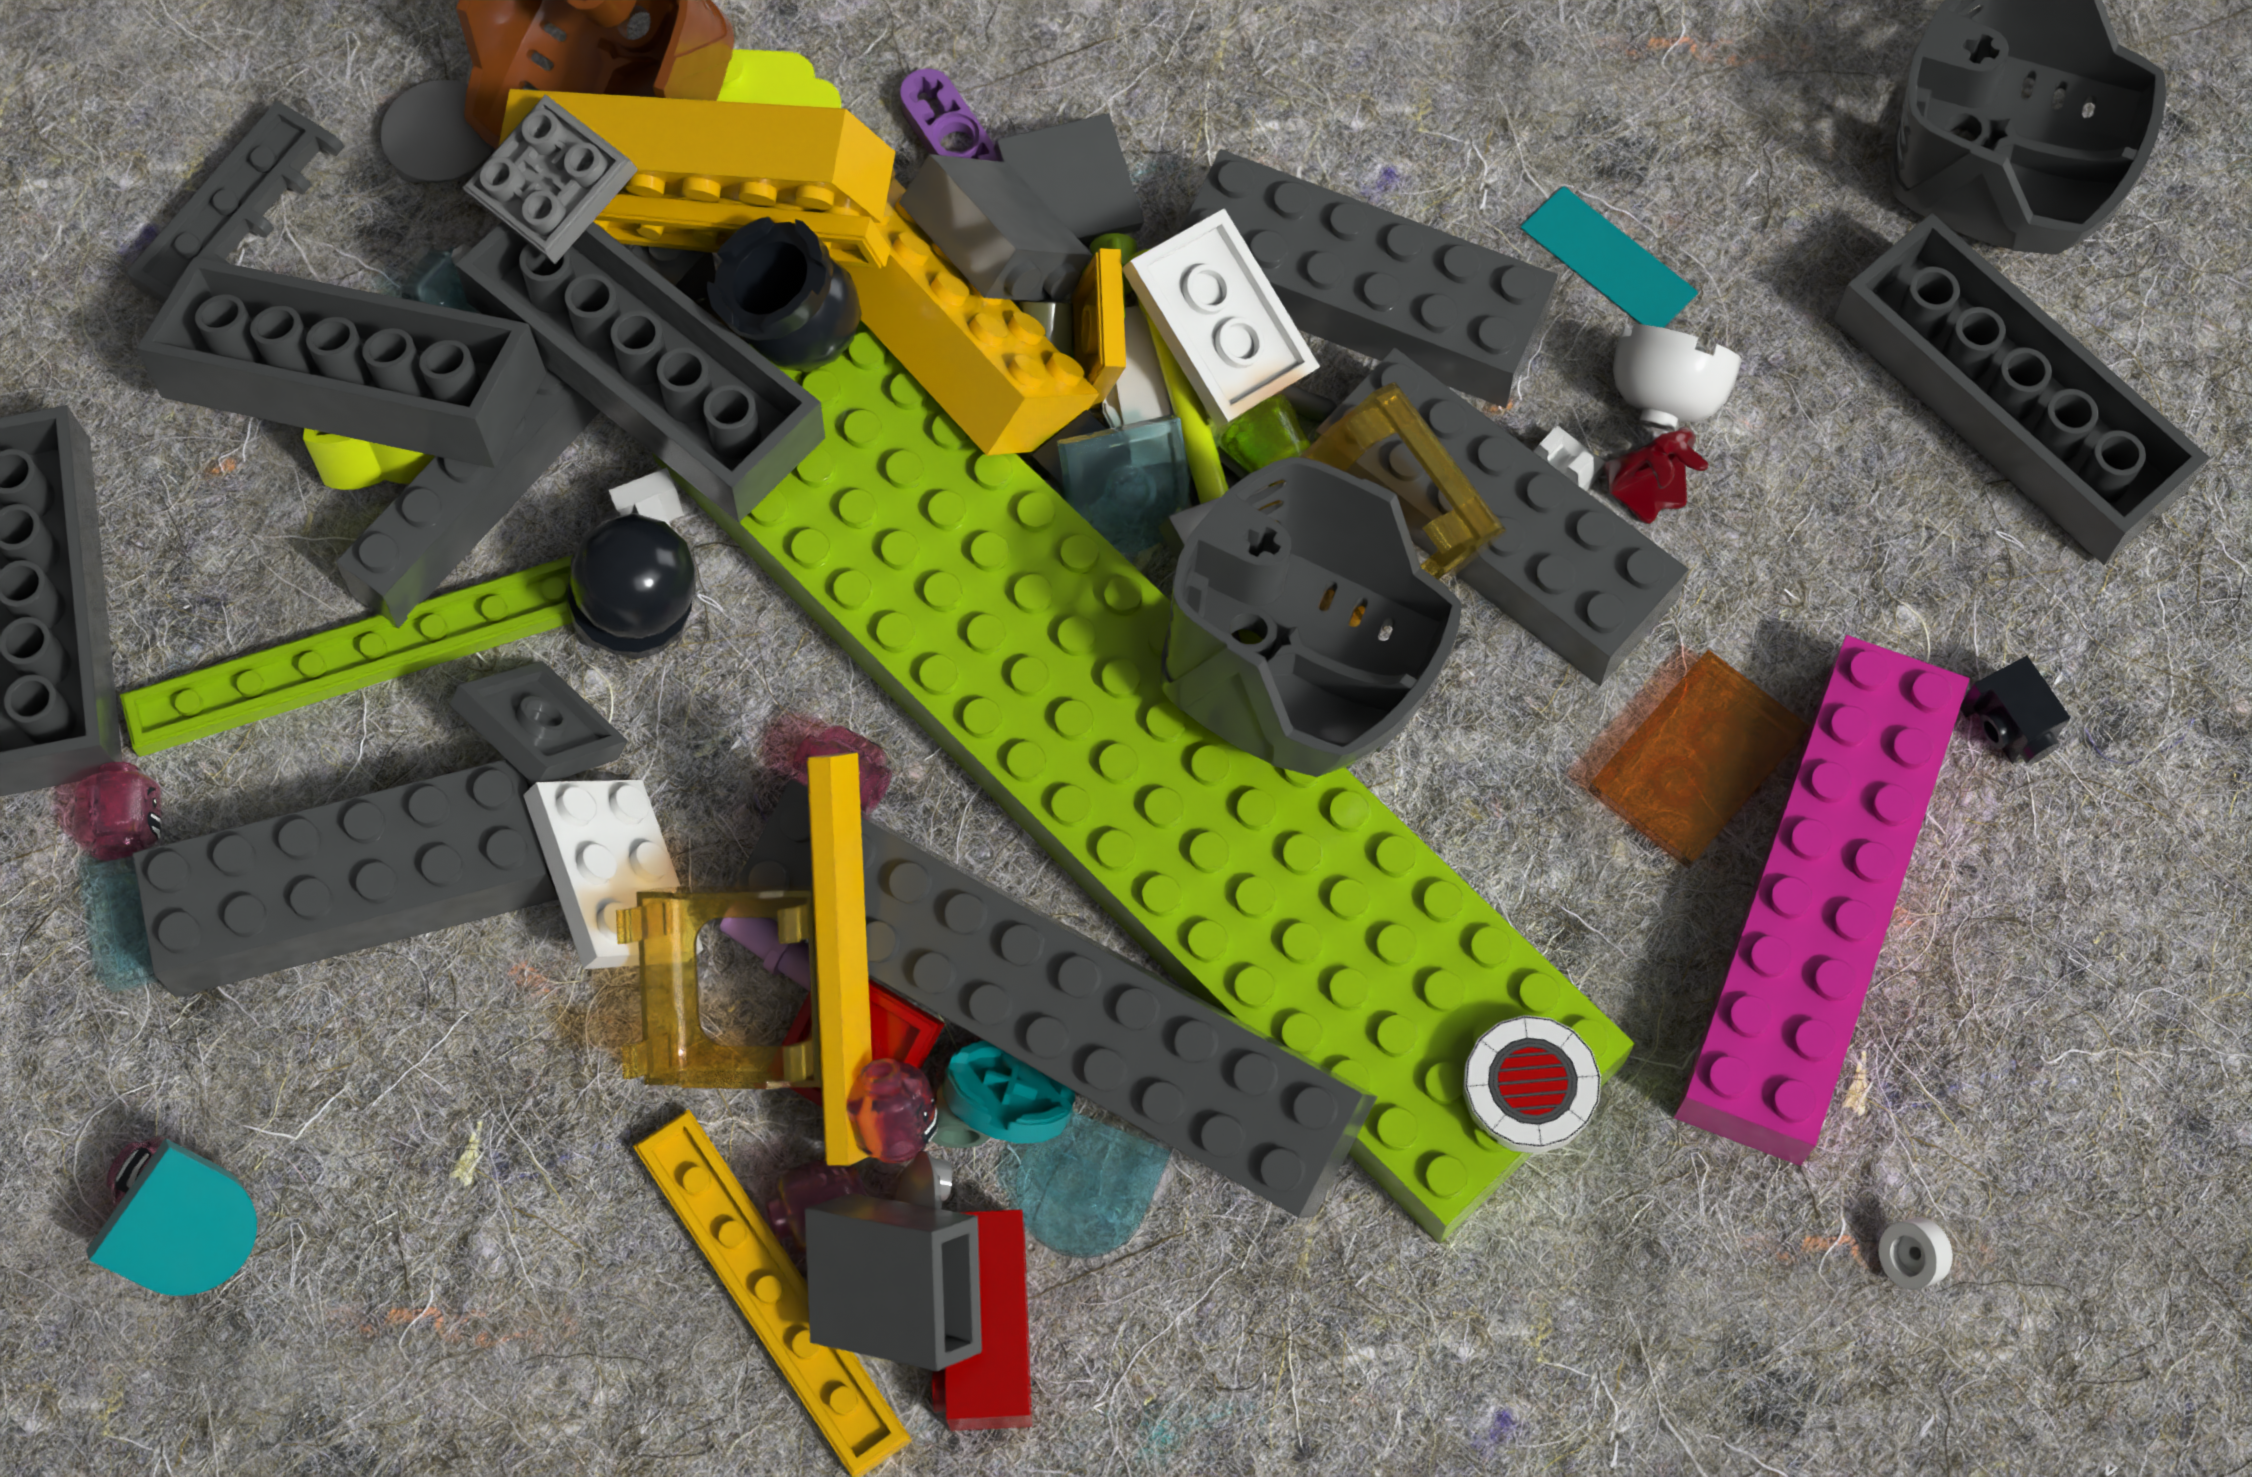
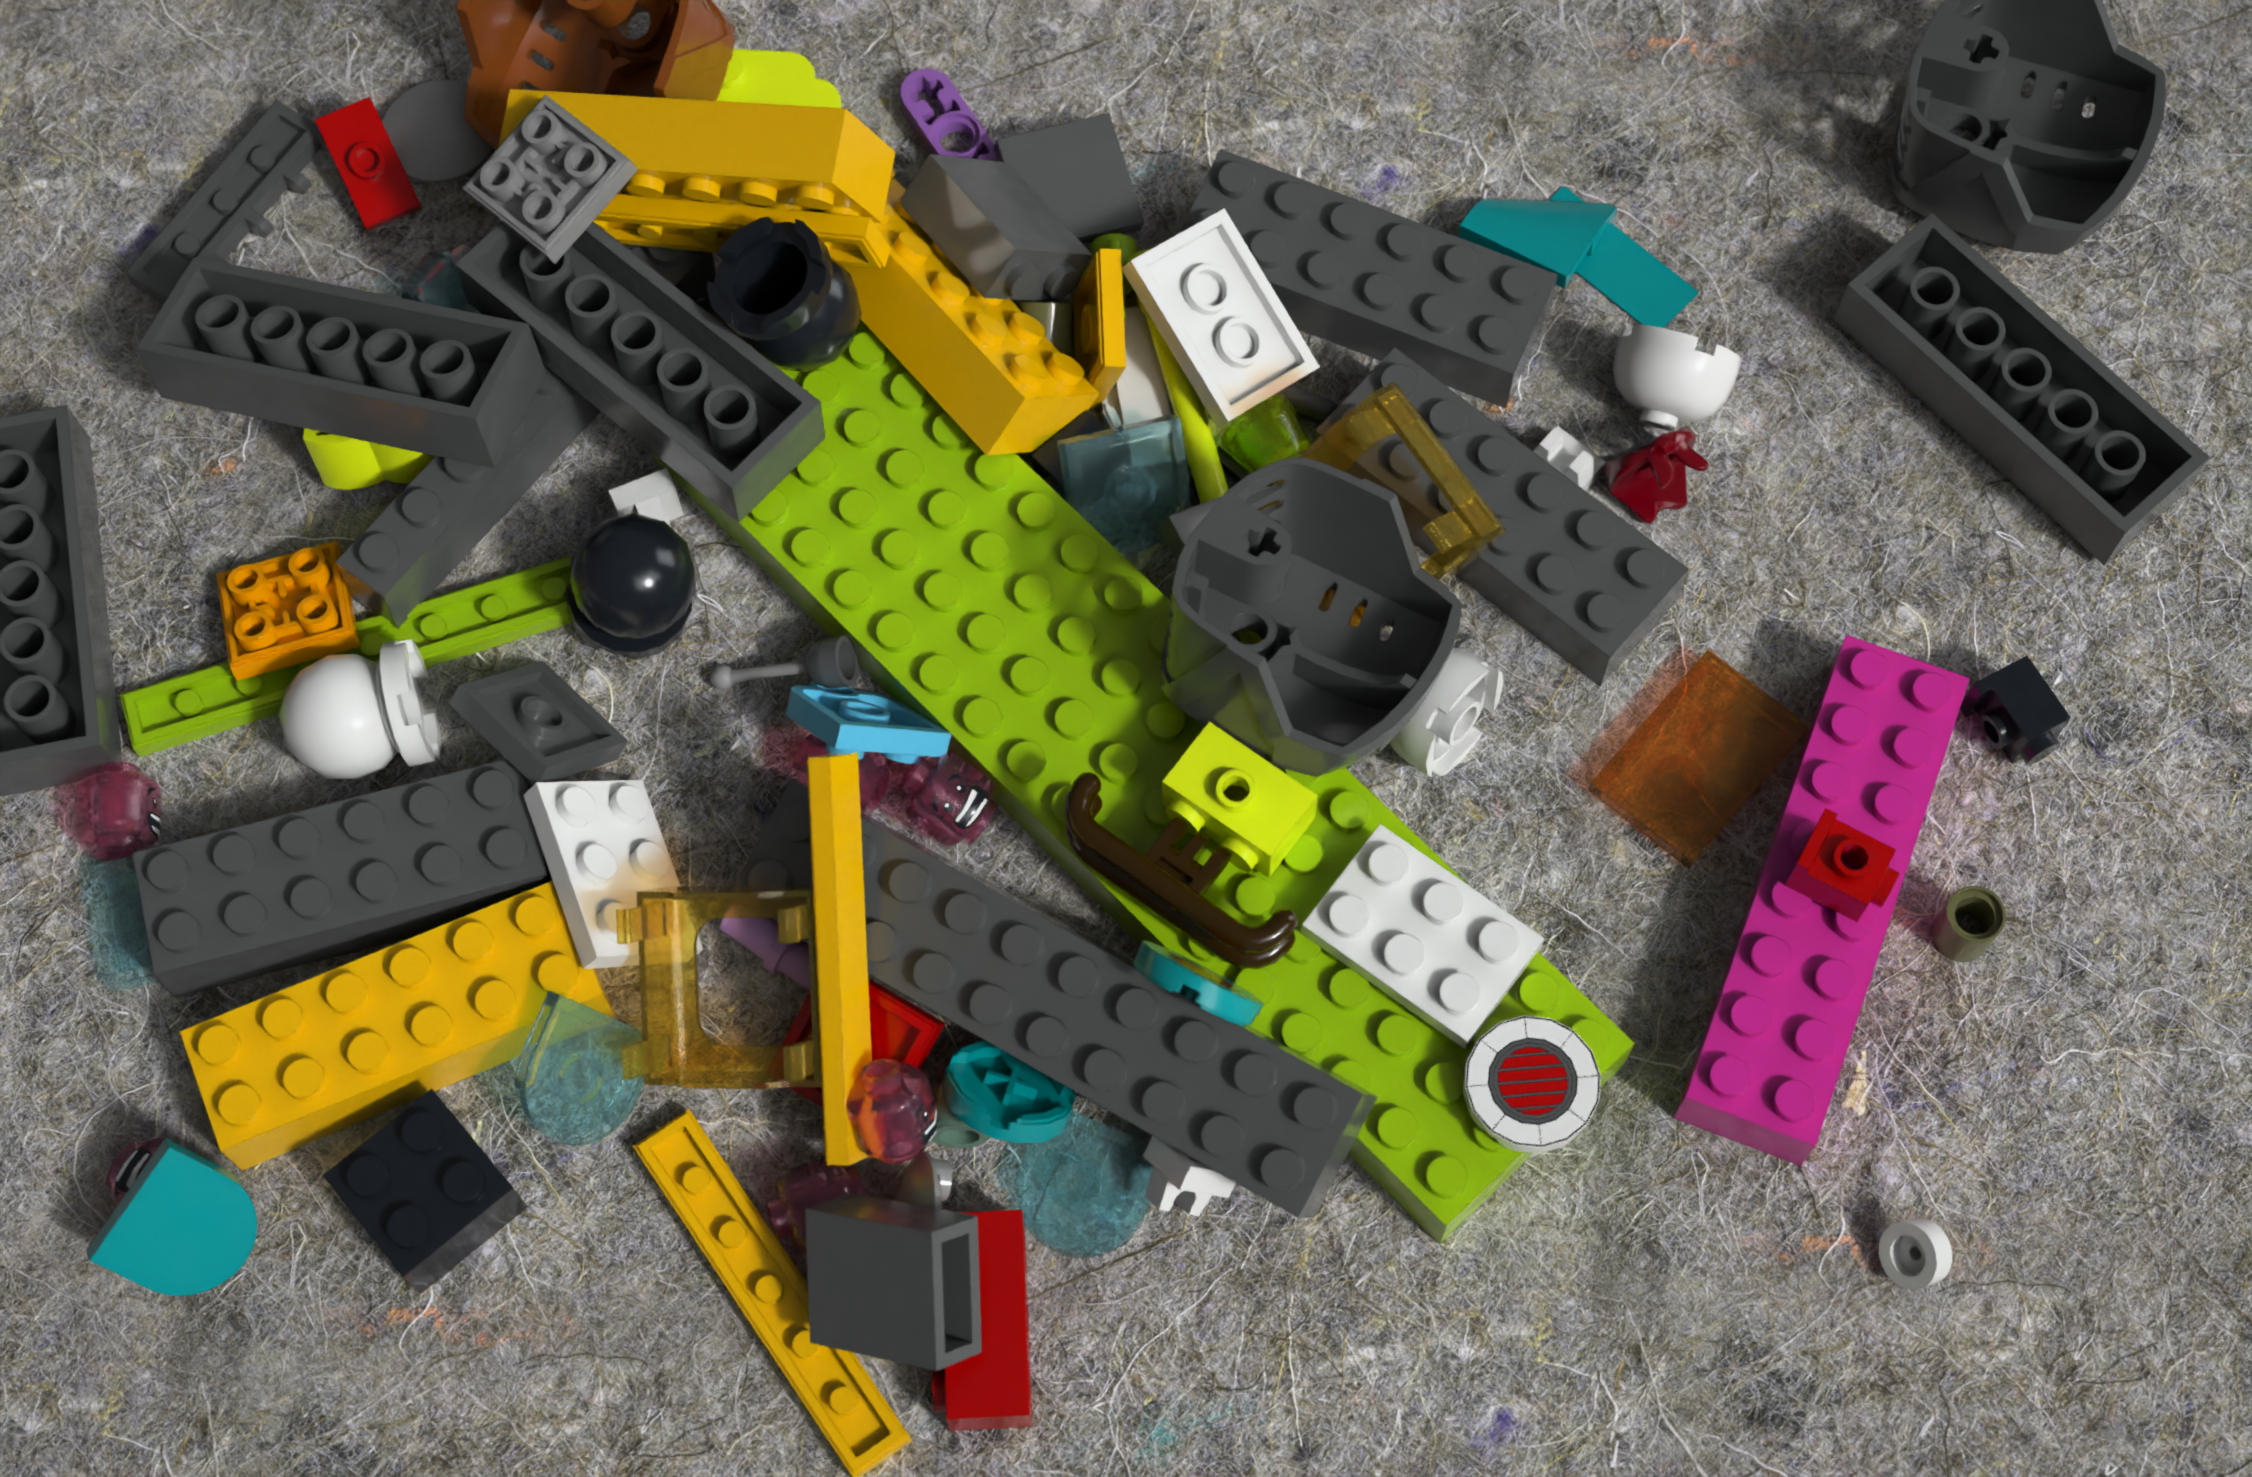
(286, 611): none -> light orange tile
(356, 714): none -> white tile
(368, 164): none -> red plate
(385, 1027): none -> yellow brick
(425, 1191): none -> black brick
(574, 1073): none -> clear light blue tile
(827, 662): none -> dark grey hinge
(865, 723): none -> medium azure plate
(948, 799): none -> clear pink head
(1174, 882): none -> dark brown piece
(1182, 1179): none -> white tile
(1209, 989): none -> teal tile
(1238, 800): none -> neon yellow brick
(1422, 936): none -> white plate
(1444, 723): none -> white cylinder
(1539, 232): none -> teal slope
(1828, 881): none -> red brick
(1984, 908): none -> olive beam

